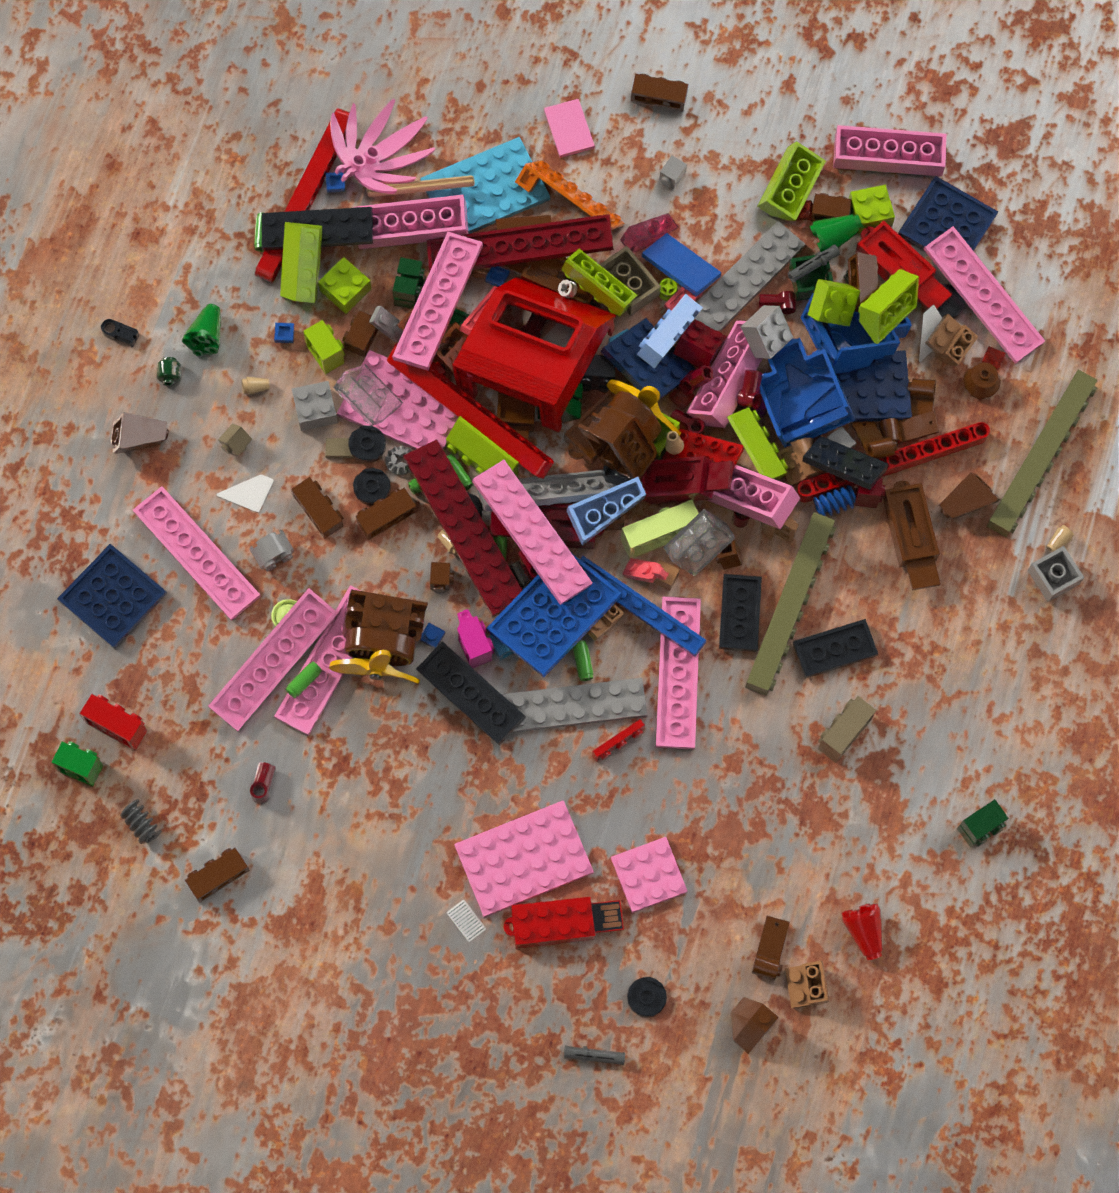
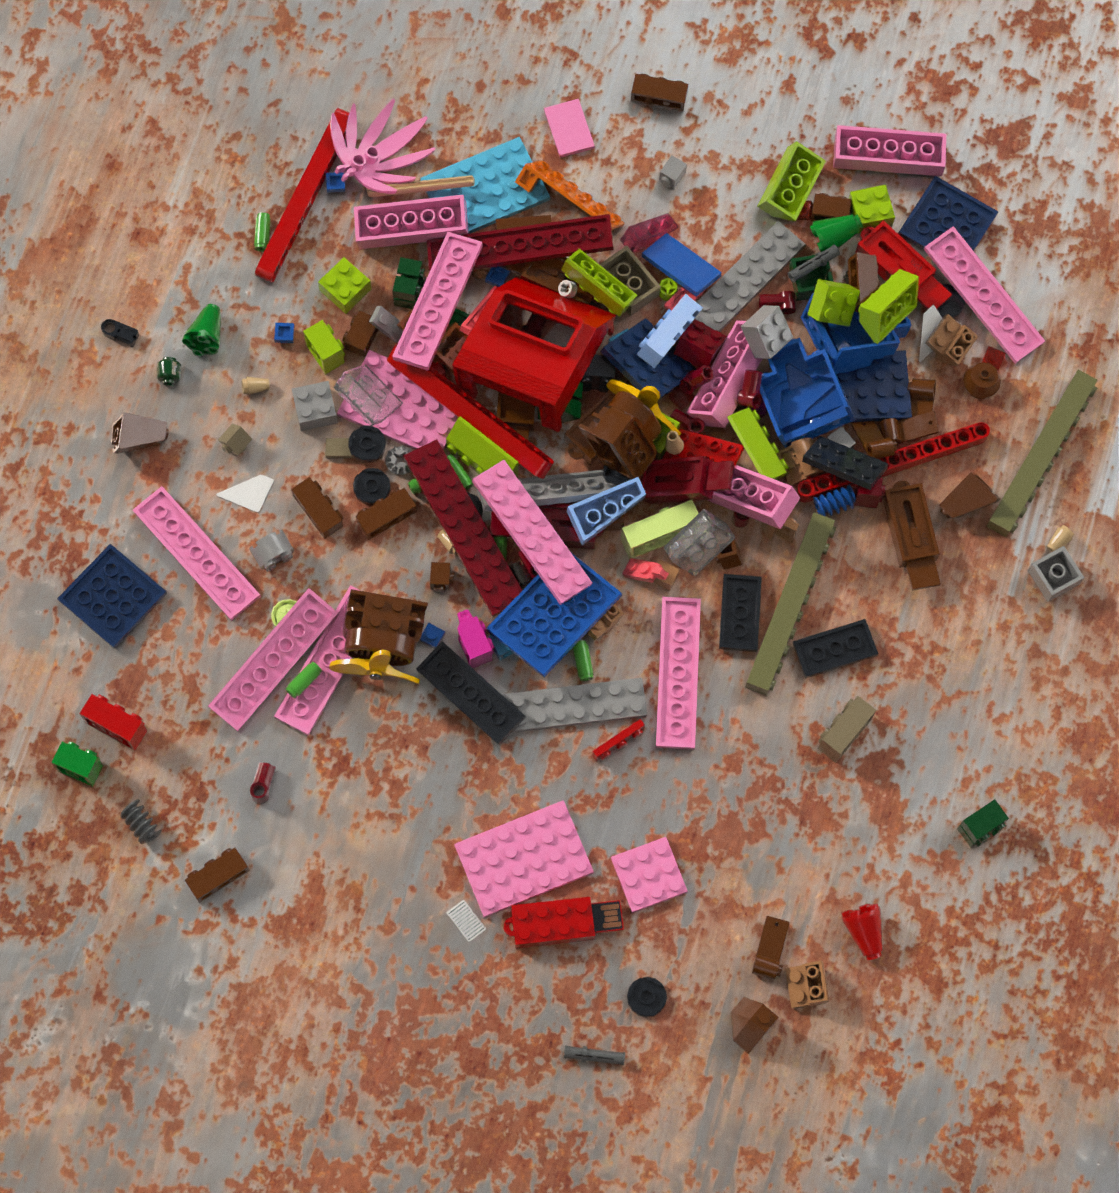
(301, 262): lime slope -> none
(339, 226): black plate -> none
(652, 614): blue plate -> none

